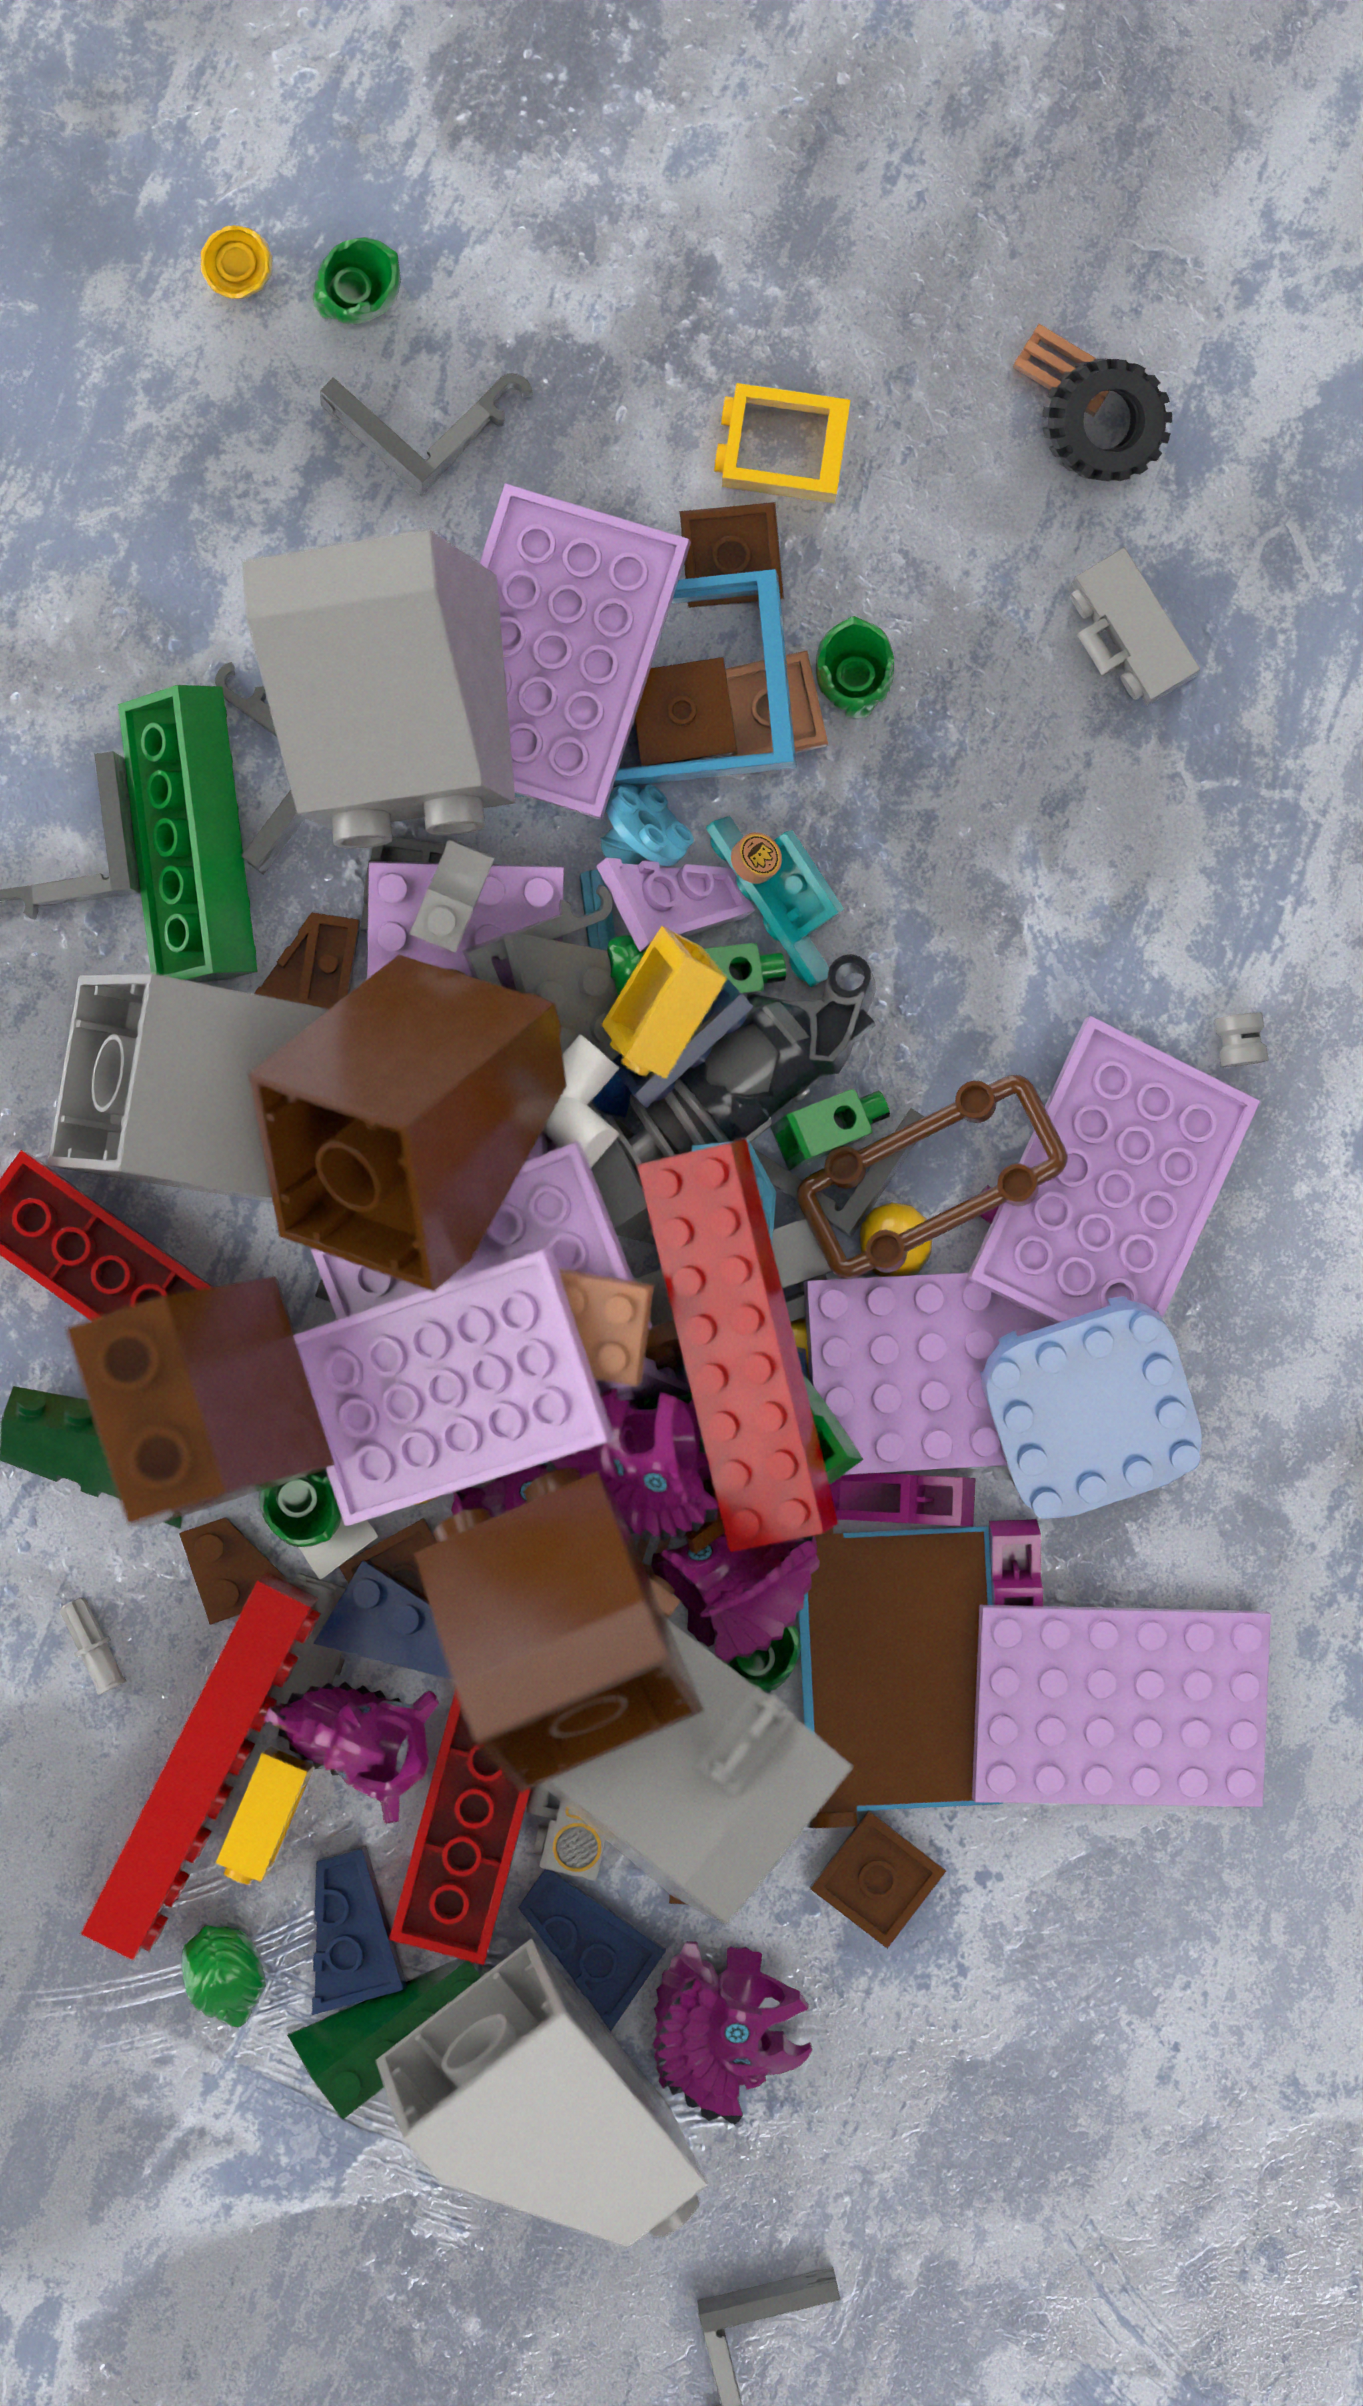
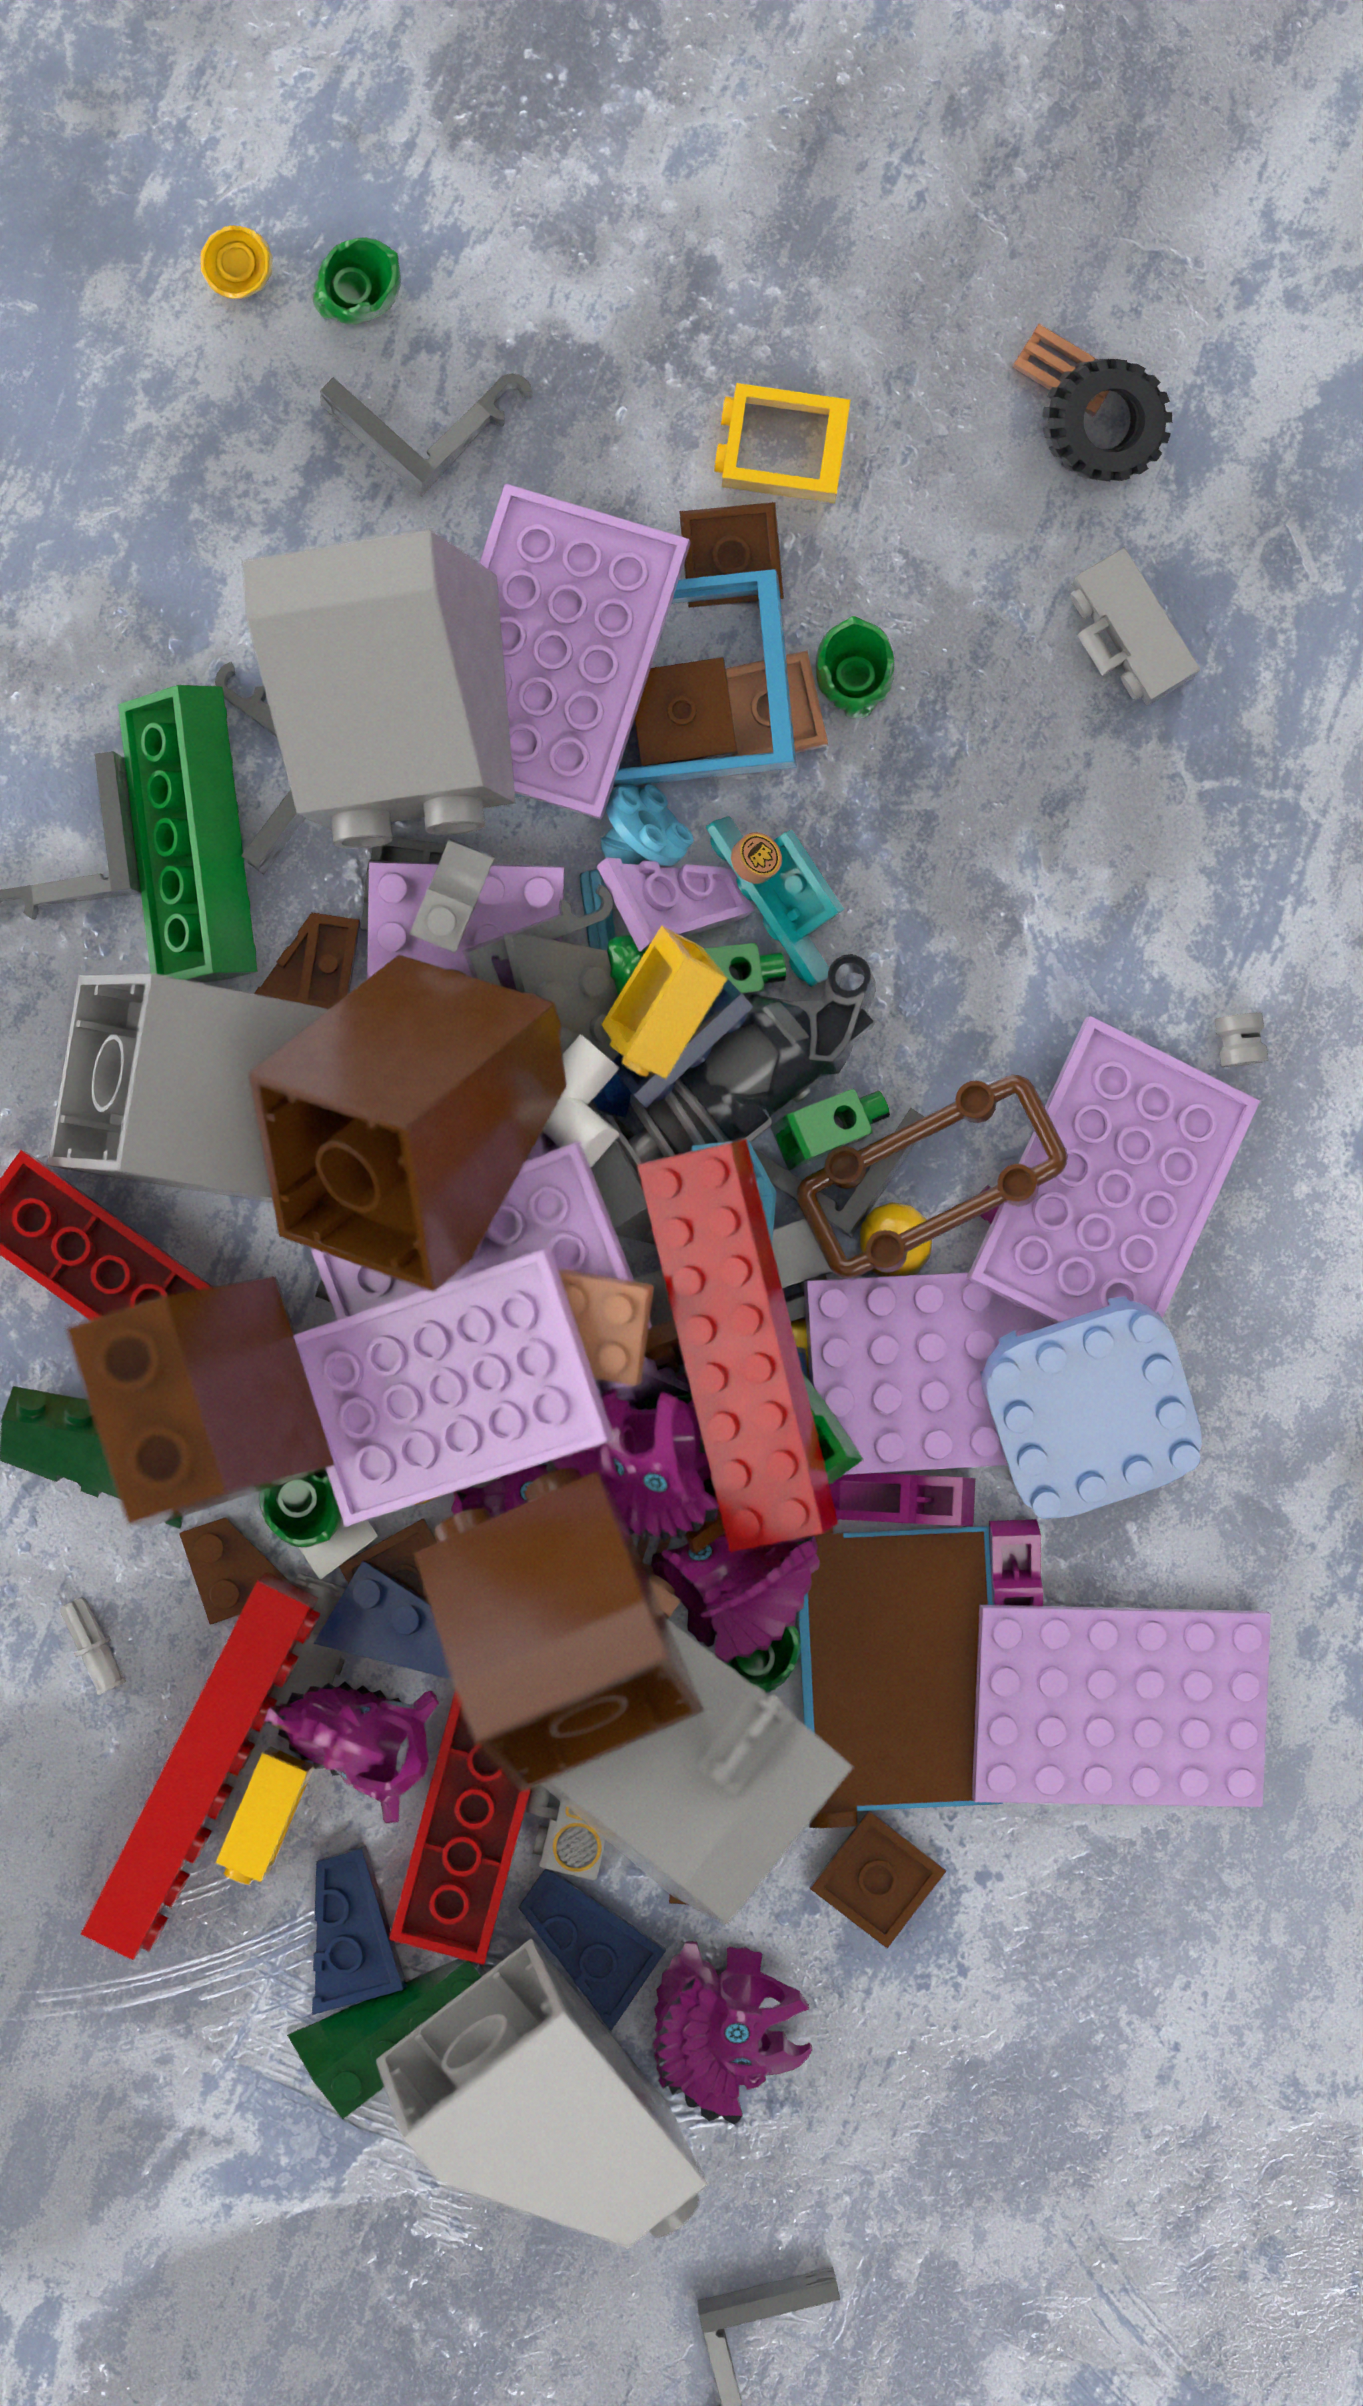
(223, 1974): green hair -> none

